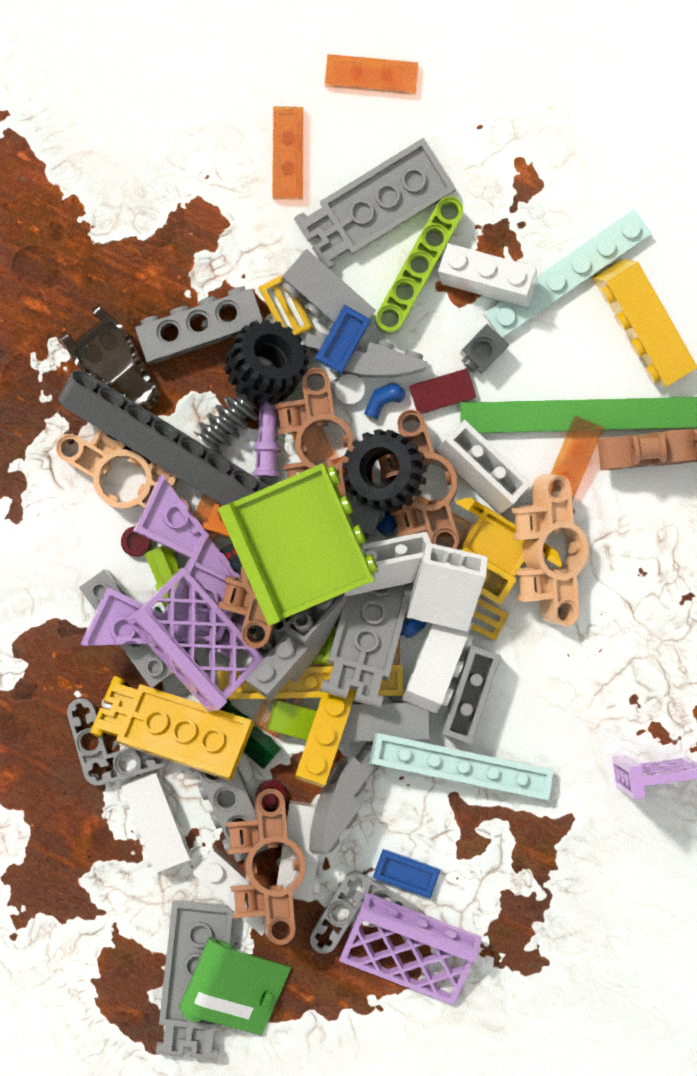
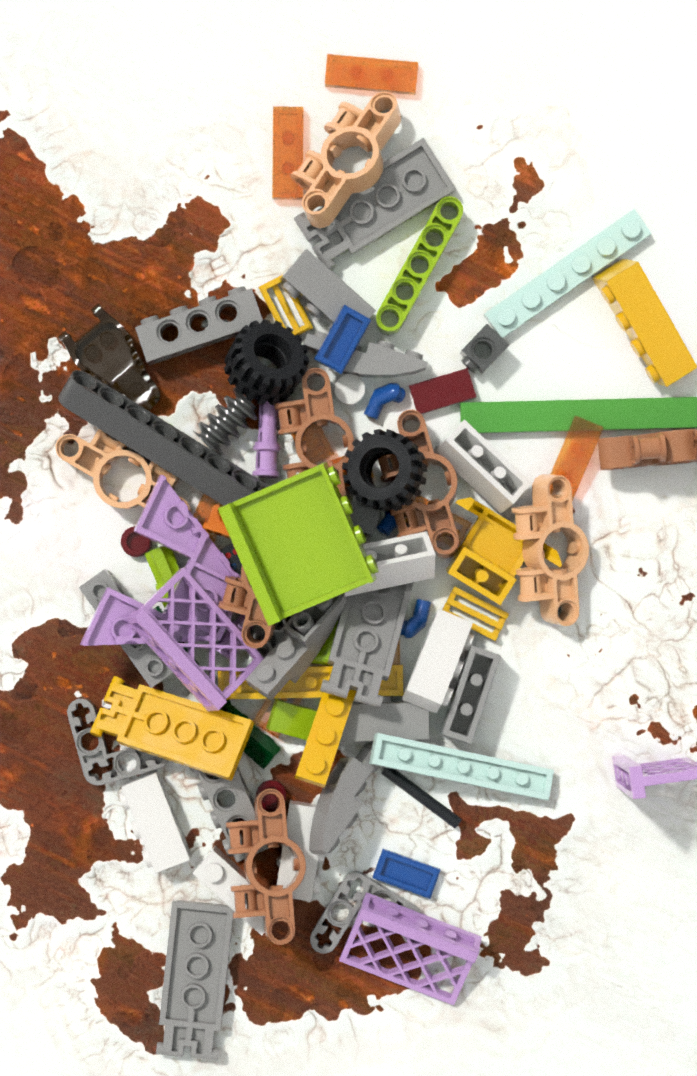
(233, 988): bright green door -> none
(348, 129): none -> light nougat piece
(422, 796): none -> black piece
(447, 587): white brick -> none
(488, 275): white brick -> none

